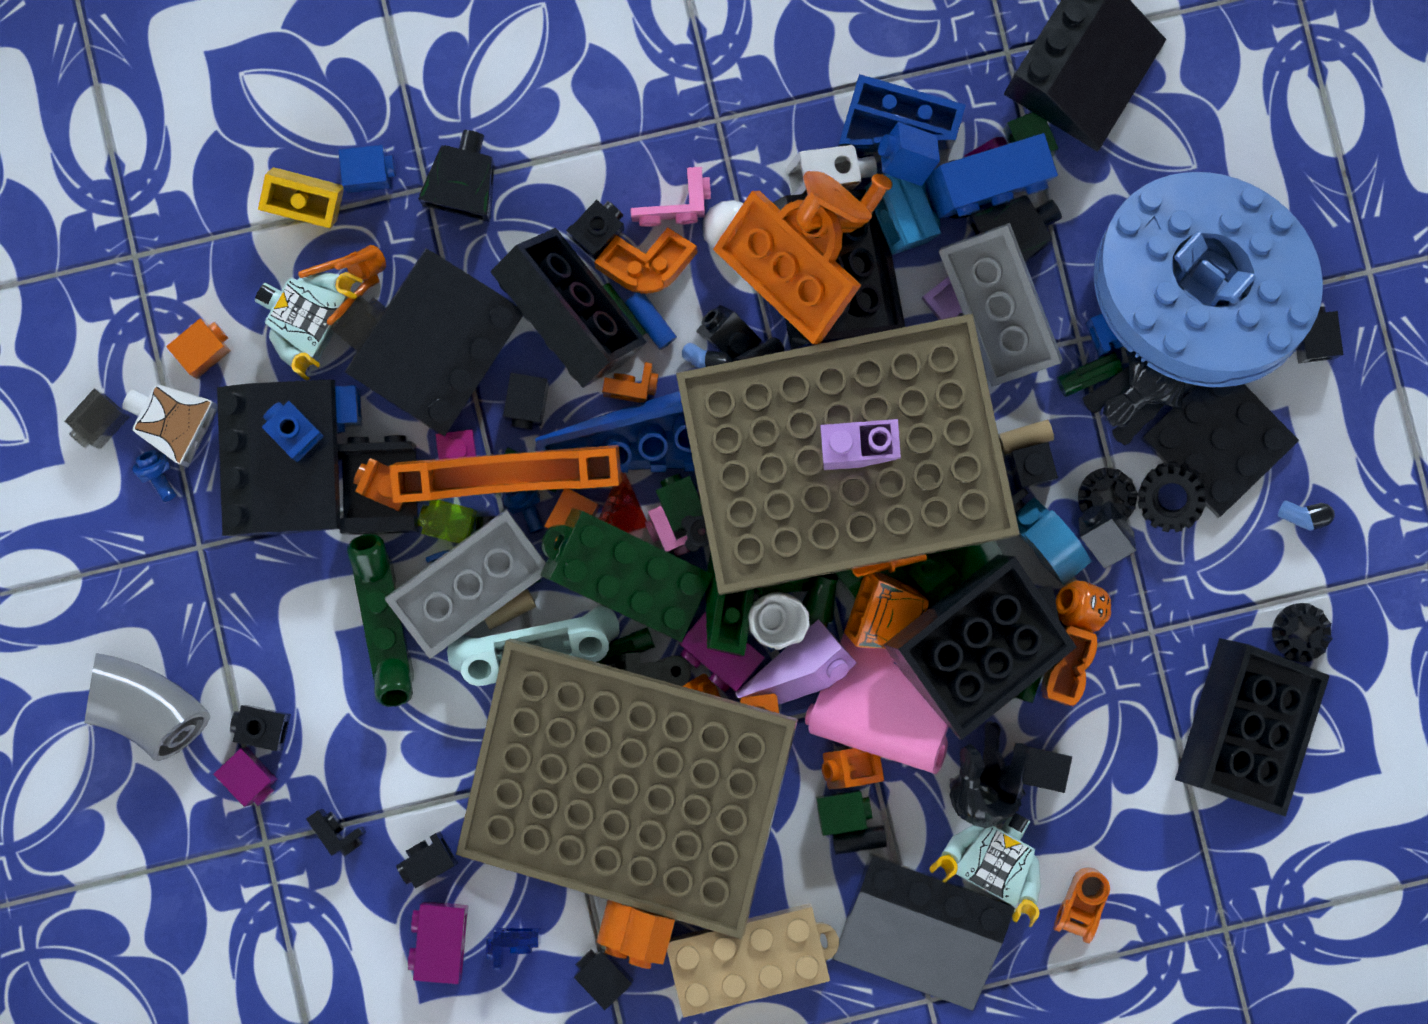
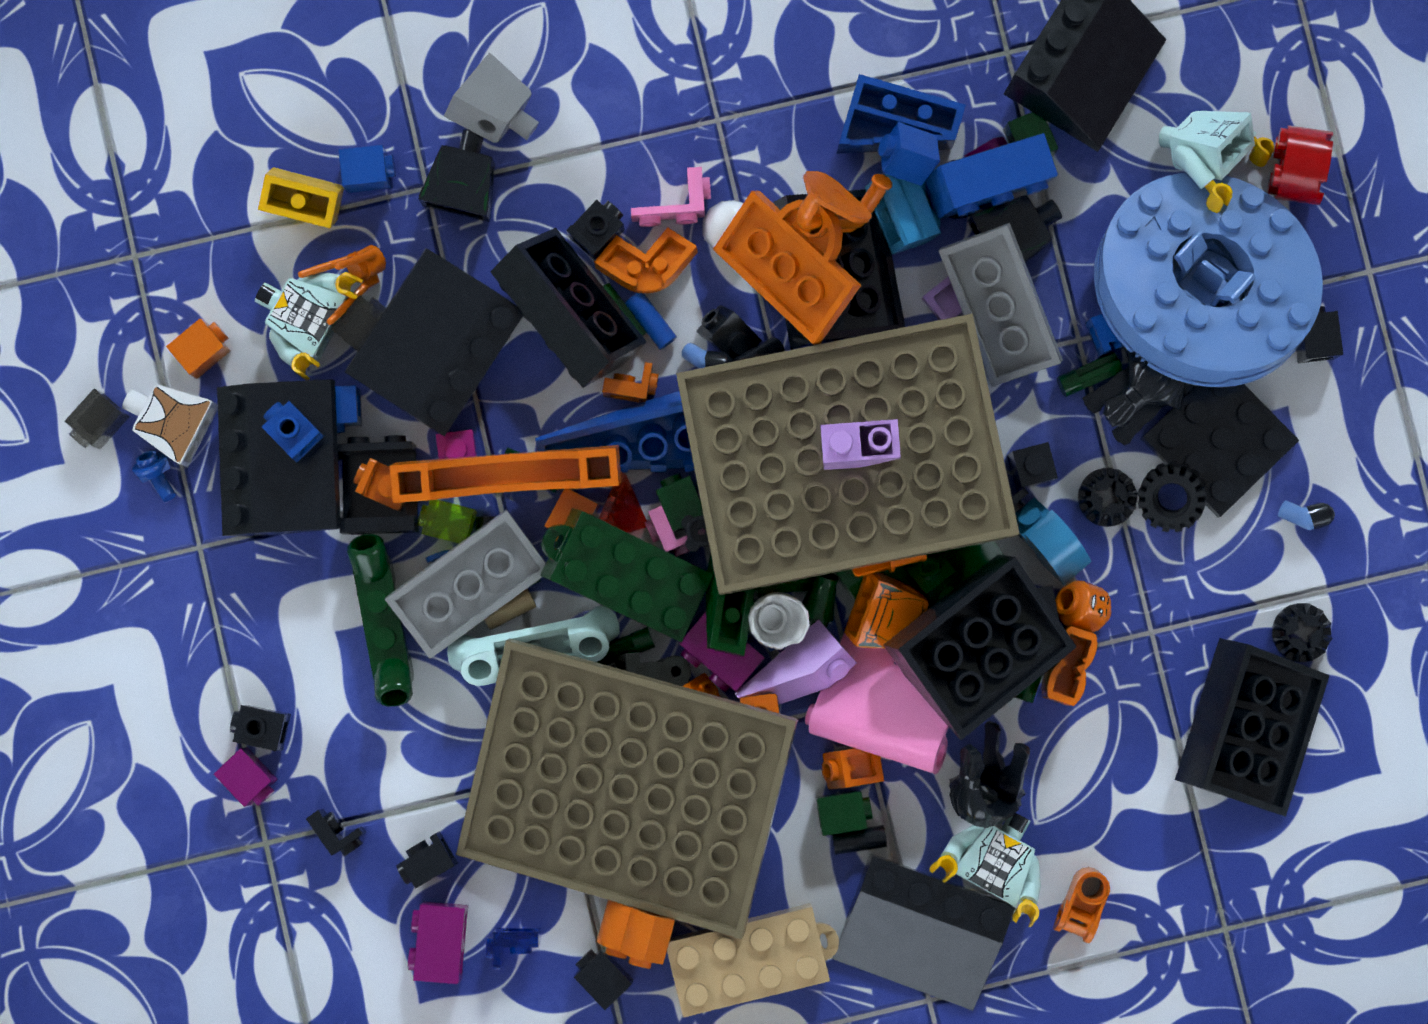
(143, 707): light grey brick -> none
(492, 102): none -> light grey torso
(525, 401): black brick -> none
(525, 502): blue plate -> none
(836, 162): white torso -> none
(1026, 436): tan axle -> none
(1047, 770): black brick -> none
(1106, 534): black brick -> none
(1211, 145): none -> light aqua torso
(1302, 164): none -> red brick

